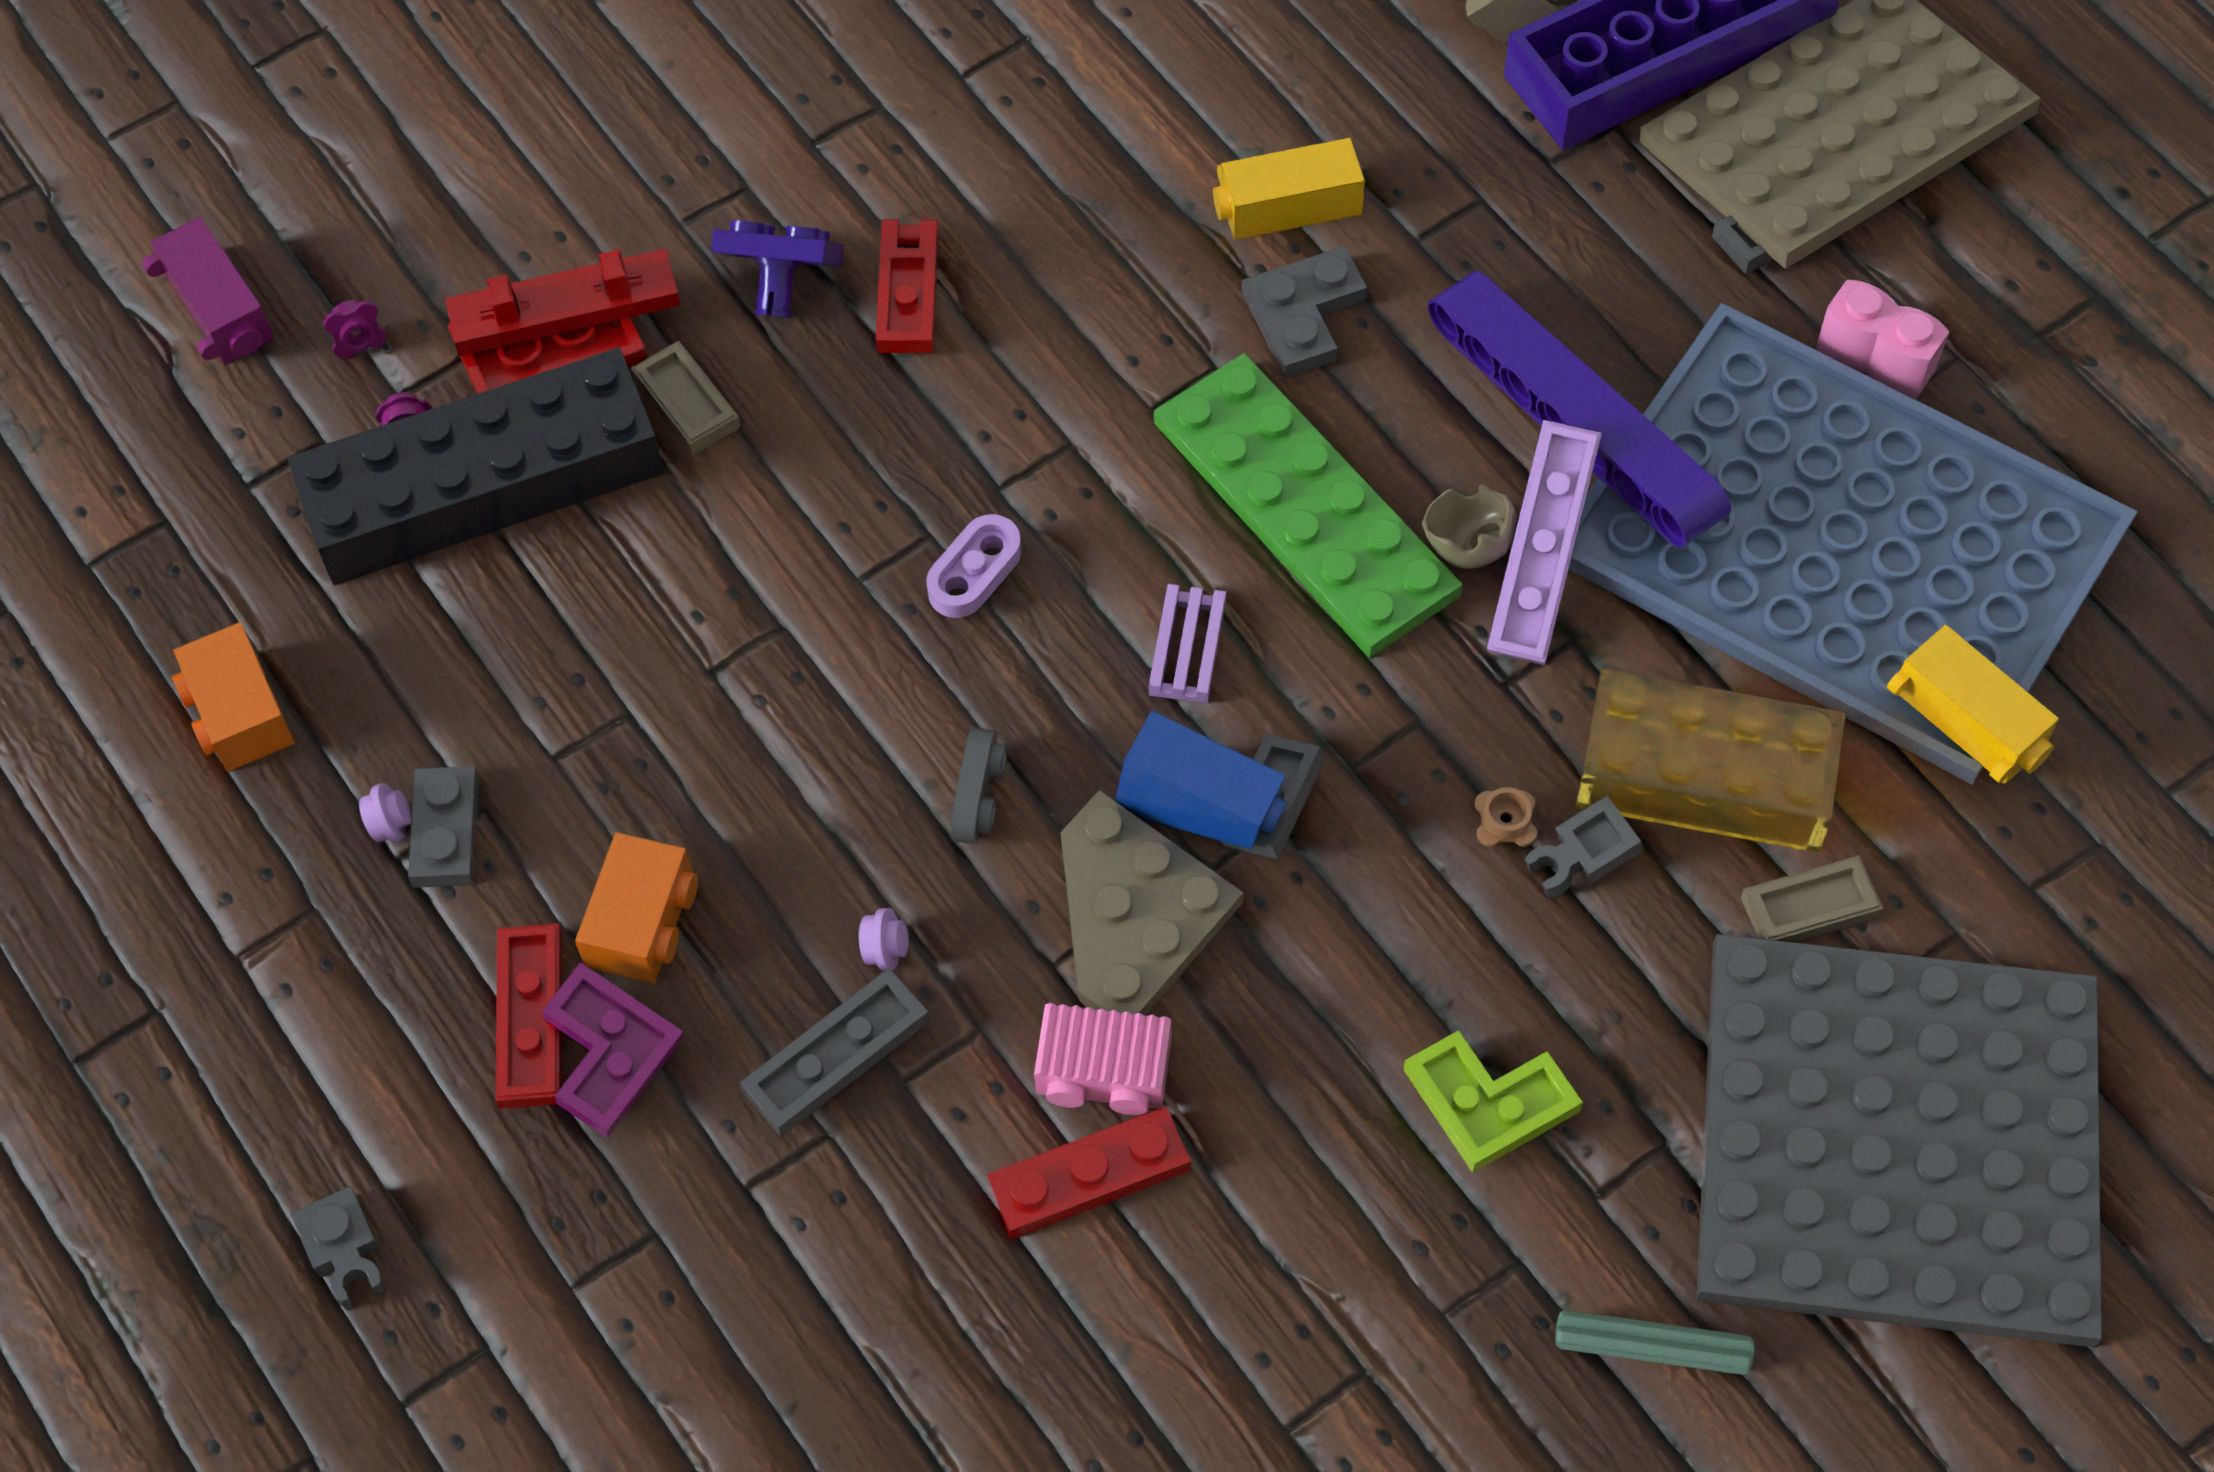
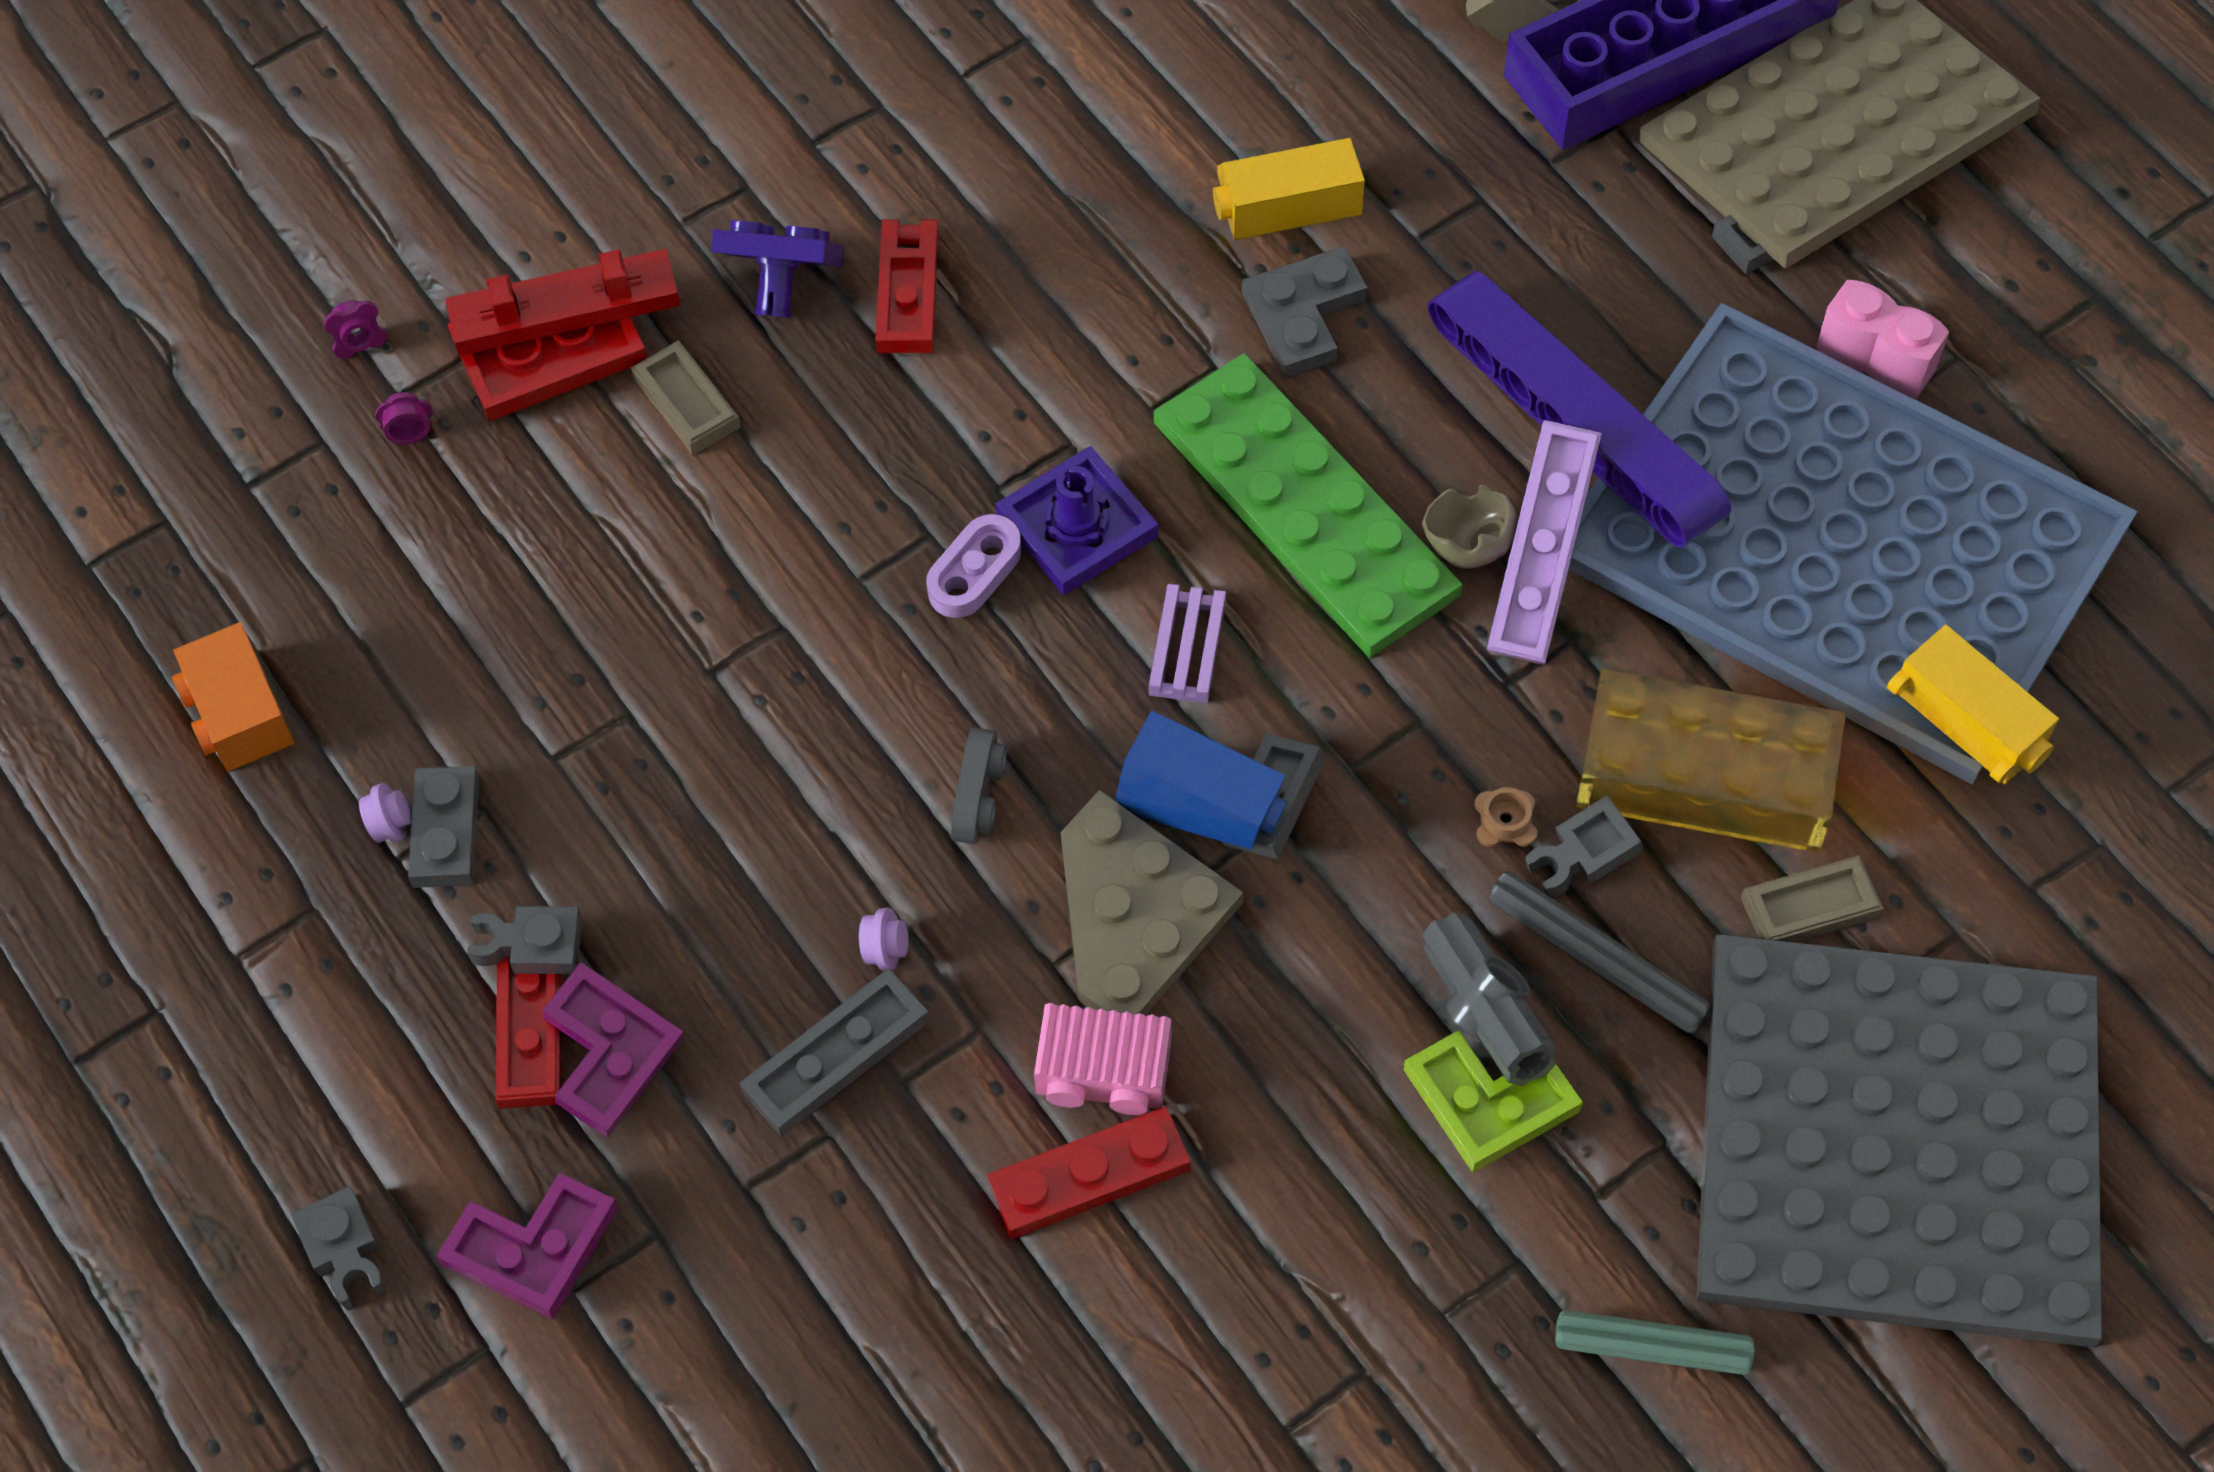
(210, 291): magenta brick -> none
(476, 465): black brick -> none
(536, 1261): none -> magenta plate
(537, 942): none -> dark grey plate
(636, 908): orange brick -> none
(1080, 490): none -> dark purple plate
(1489, 999): none -> dark grey piece
(1599, 952): none -> dark grey axle

